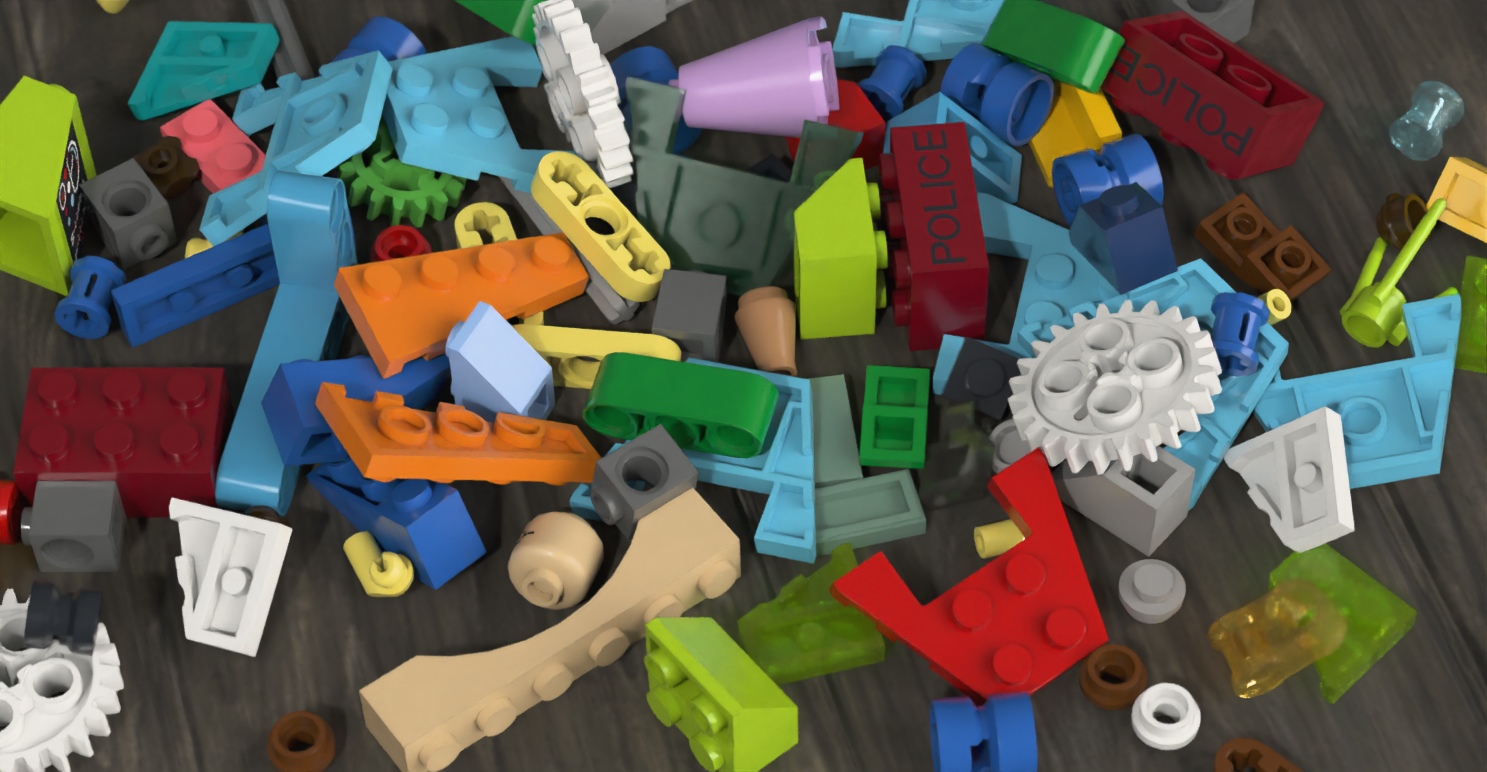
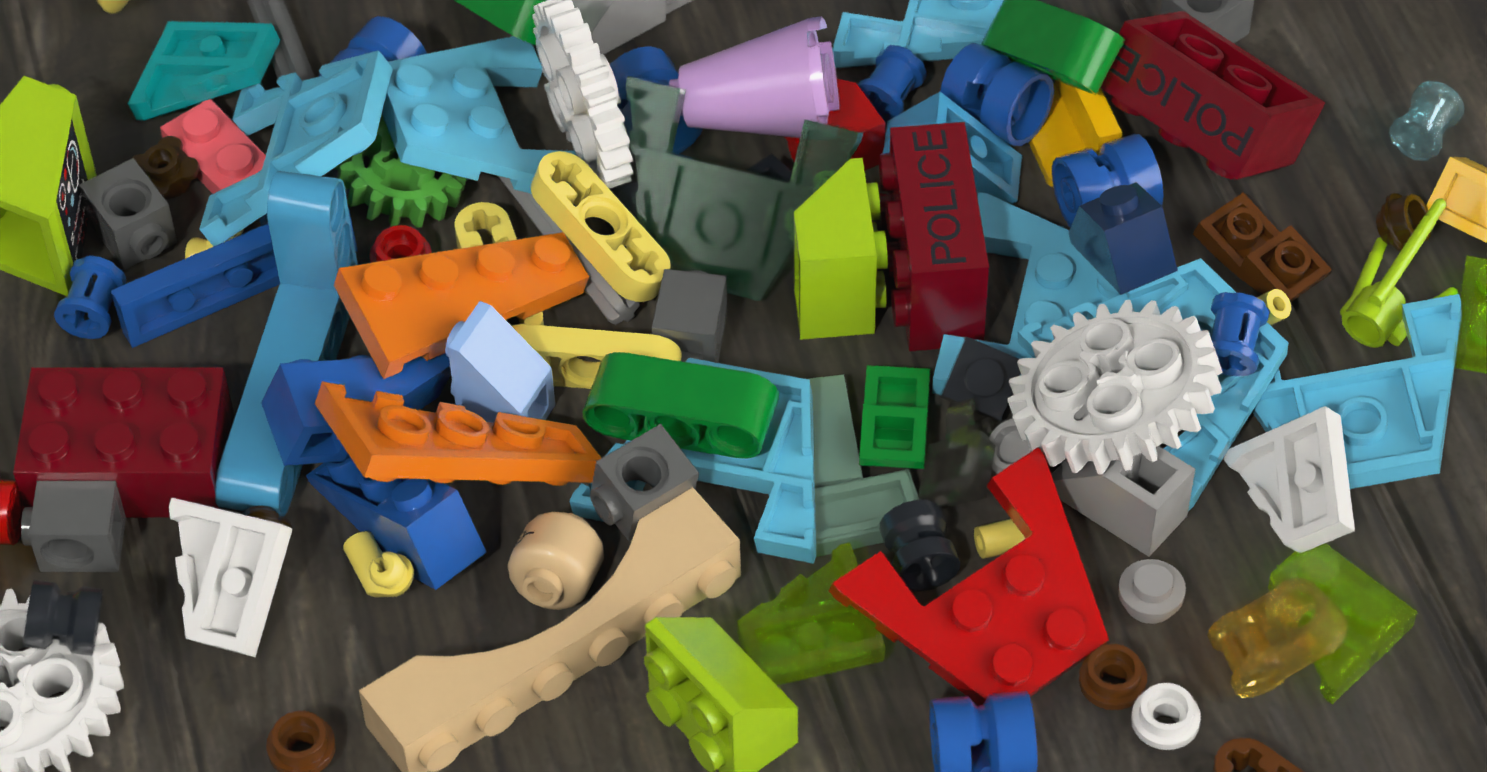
(769, 329): medium nougat cone -> none
(917, 539): none -> black wheel

